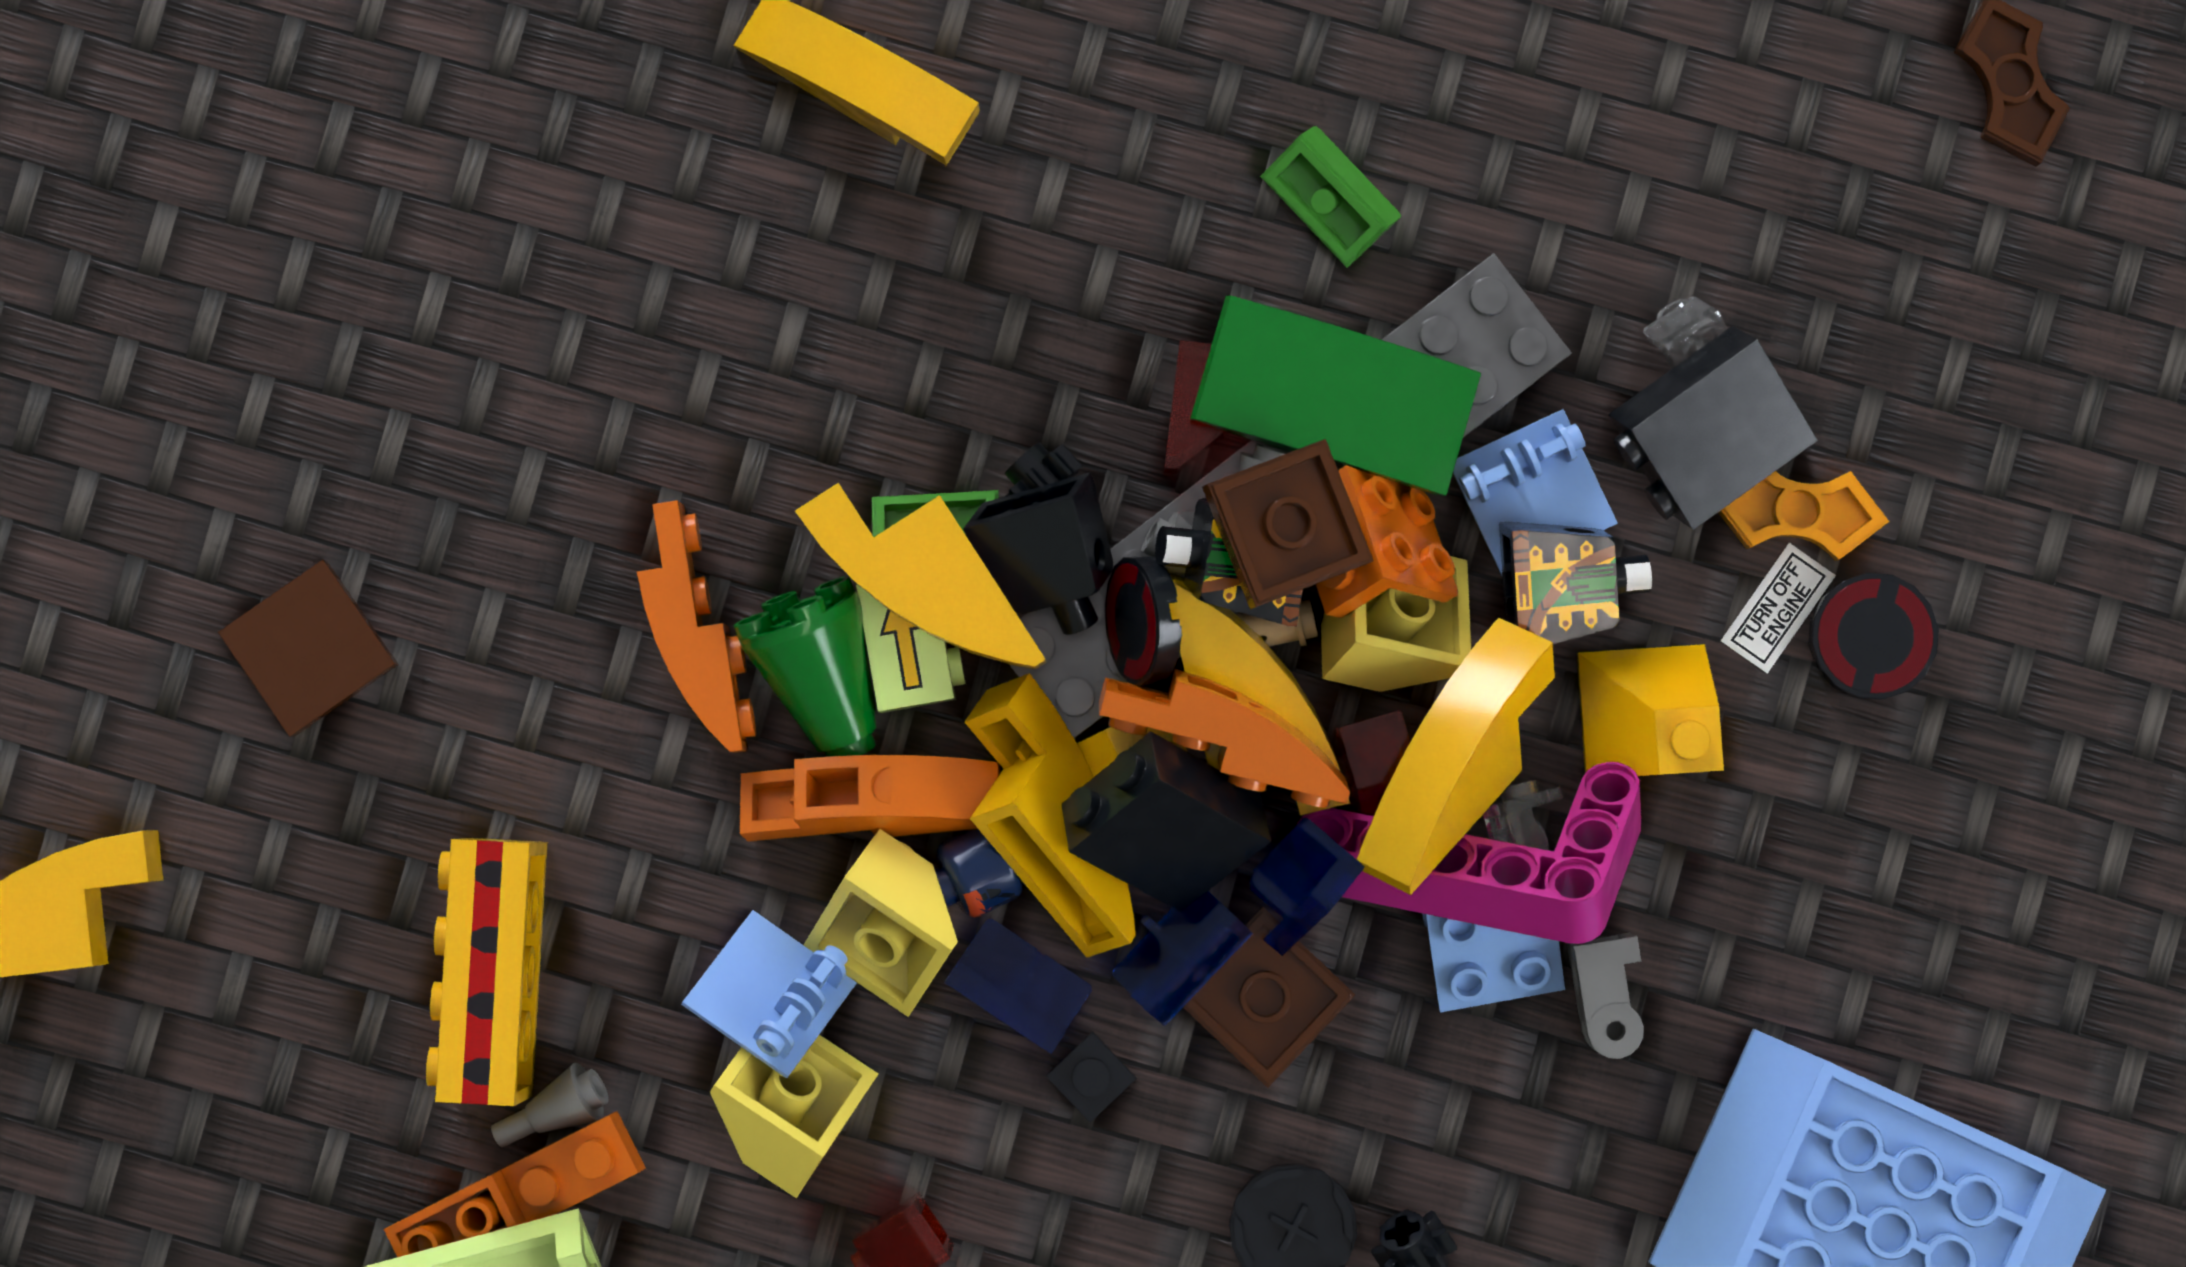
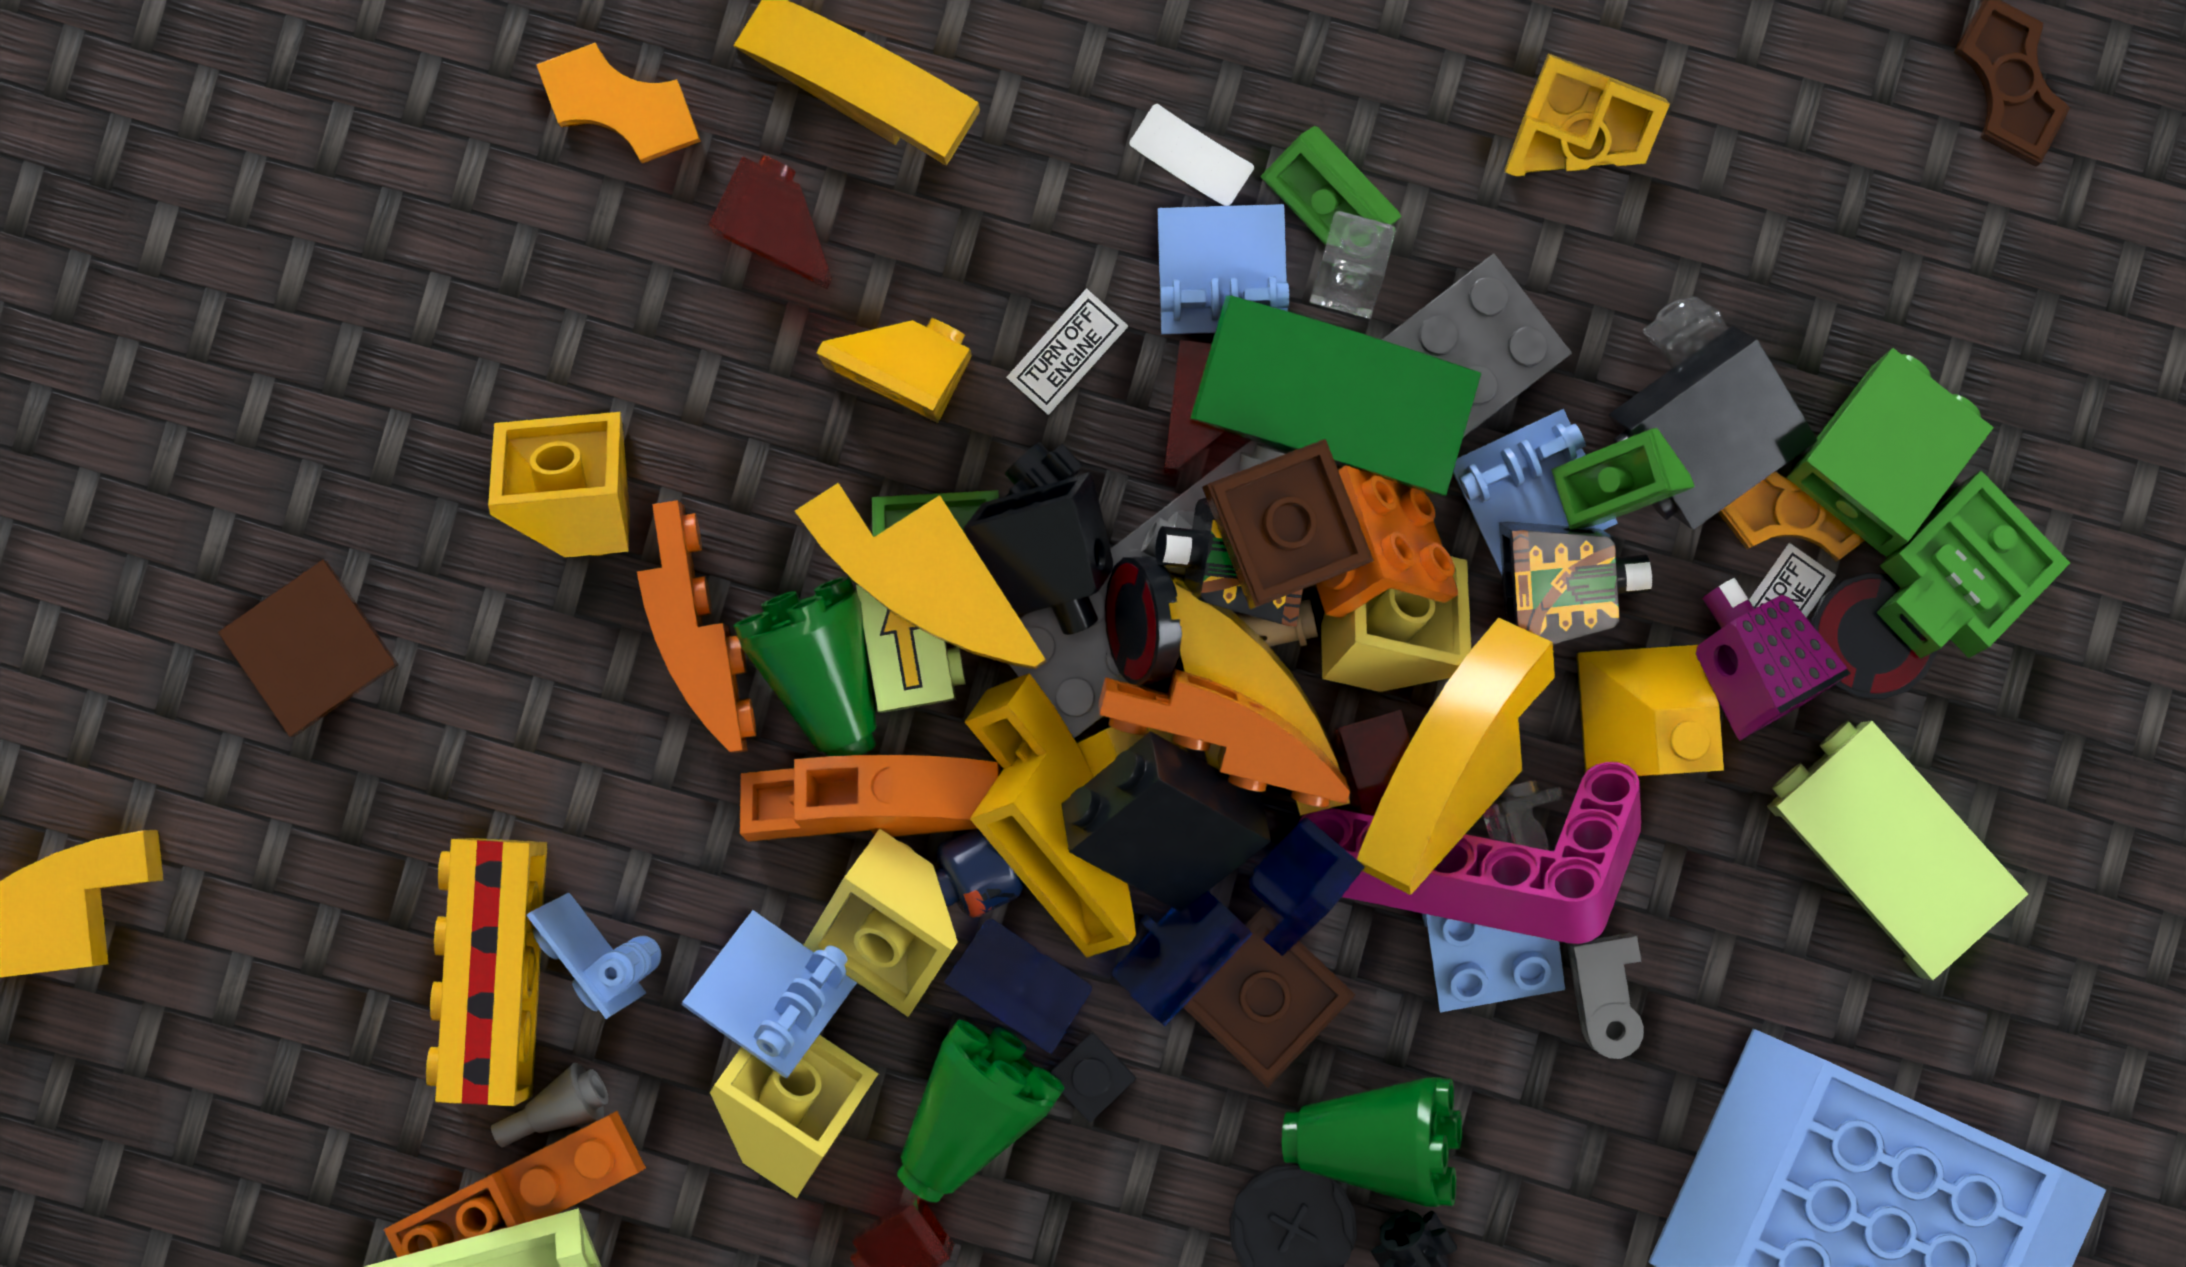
(563, 482): none -> yellow slope
(590, 91): none -> light orange tile
(603, 976): none -> light blue hinge
(771, 219): none -> clear red slope
(903, 363): none -> yellow slope
(973, 1109): none -> green cone
(1067, 351): none -> white sticker
(1191, 155): none -> white sticker
(1216, 255): none -> light blue hinge
(1353, 264): none -> clear bracket
(1382, 1140): none -> green cone
(1584, 121): none -> yellow slope
(1620, 479): none -> bright green slope
(1764, 659): none -> magenta torso
(1891, 451): none -> bright green brick
(1896, 847): none -> yellowish green panel
(1968, 571): none -> bright green piece

